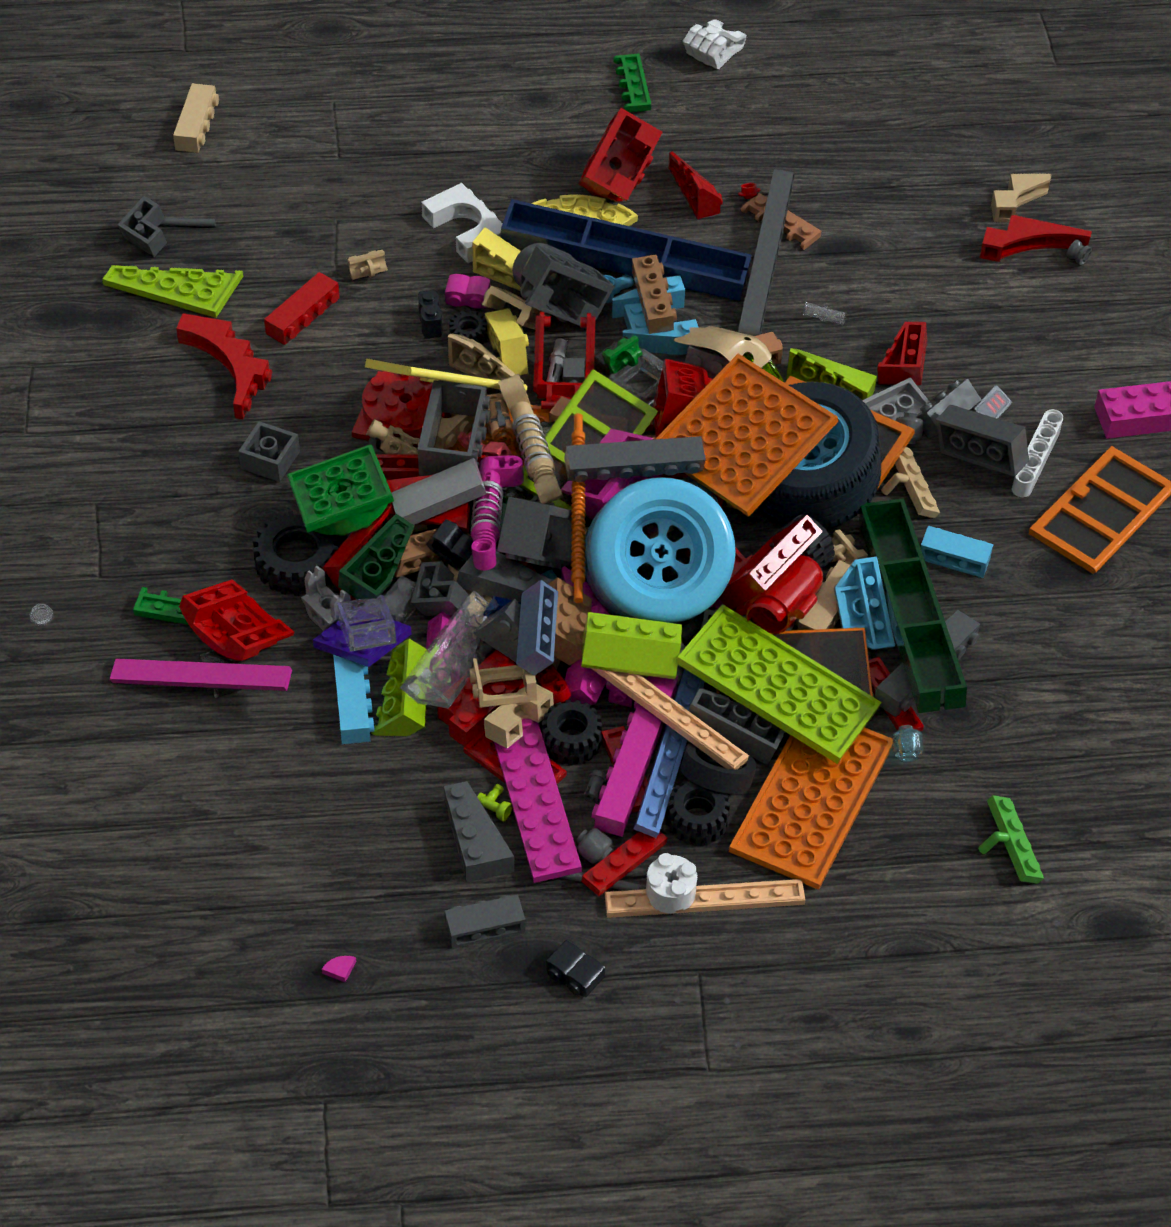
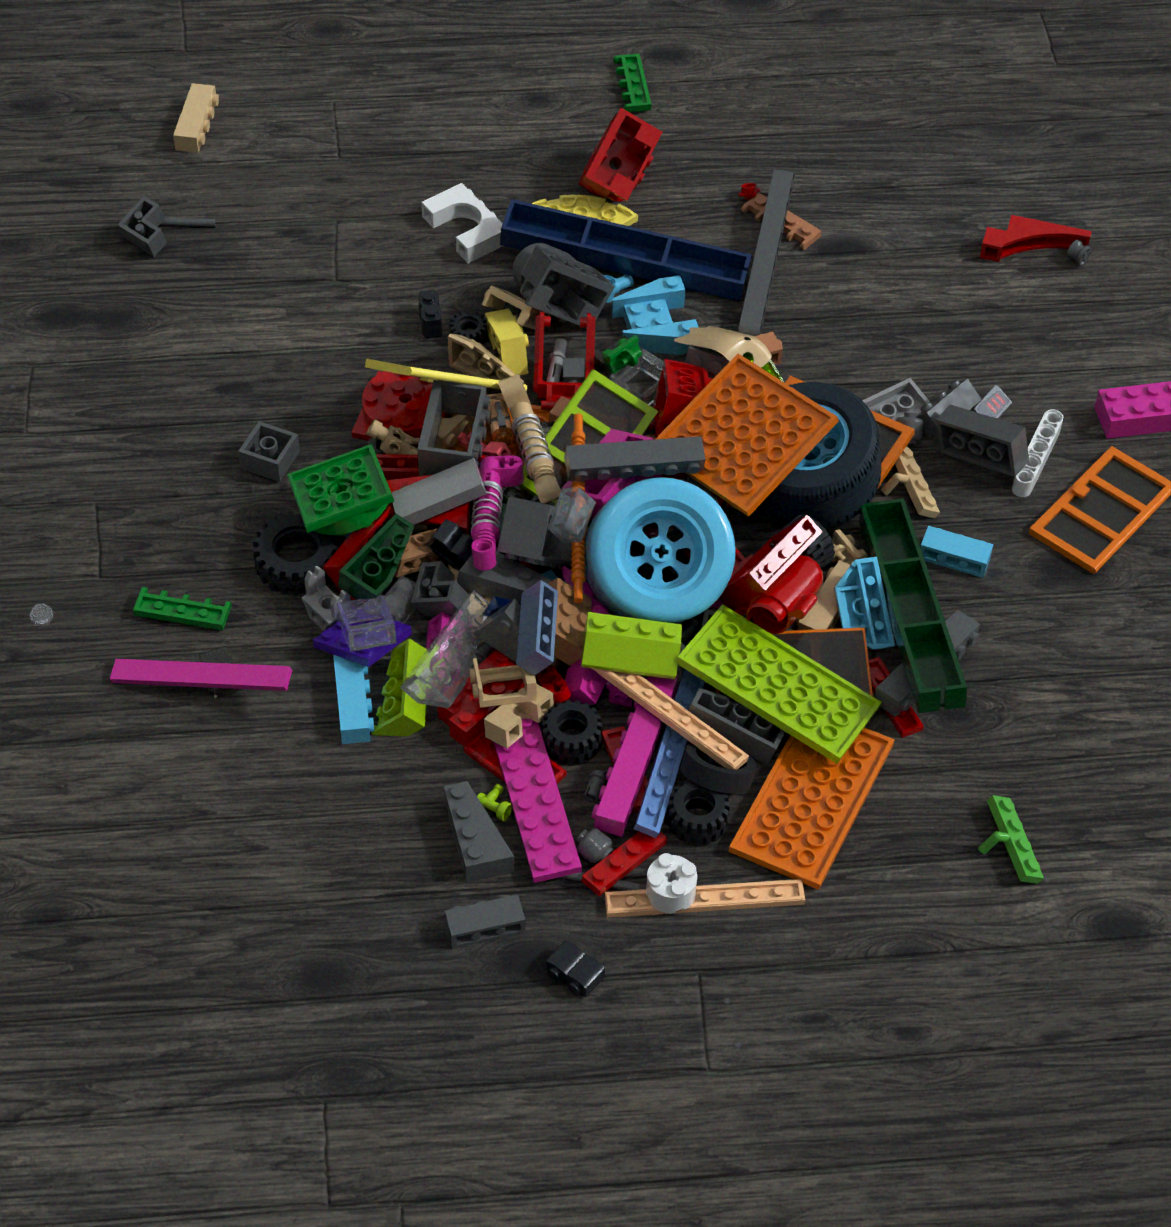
(179, 287): lime wing -> none
(231, 621): red slope -> none
(235, 354): red arch -> none
(302, 308): red brick -> none
(339, 967): dark pink tile -> none
(367, 264): tan hips -> none
(466, 290): dark pink brick -> none
(494, 258): light yellow wedge -> none
(571, 515): none -> clear brick
(653, 294): medium nougat brick -> none
(696, 189): red wedge -> none
(713, 44): white piece -> none
(818, 369): lime wedge -> none
(824, 313): clear pin -> none
(905, 356): red wedge -> none
(907, 744): clear light blue head -> none
(1020, 190): tan arch -> none

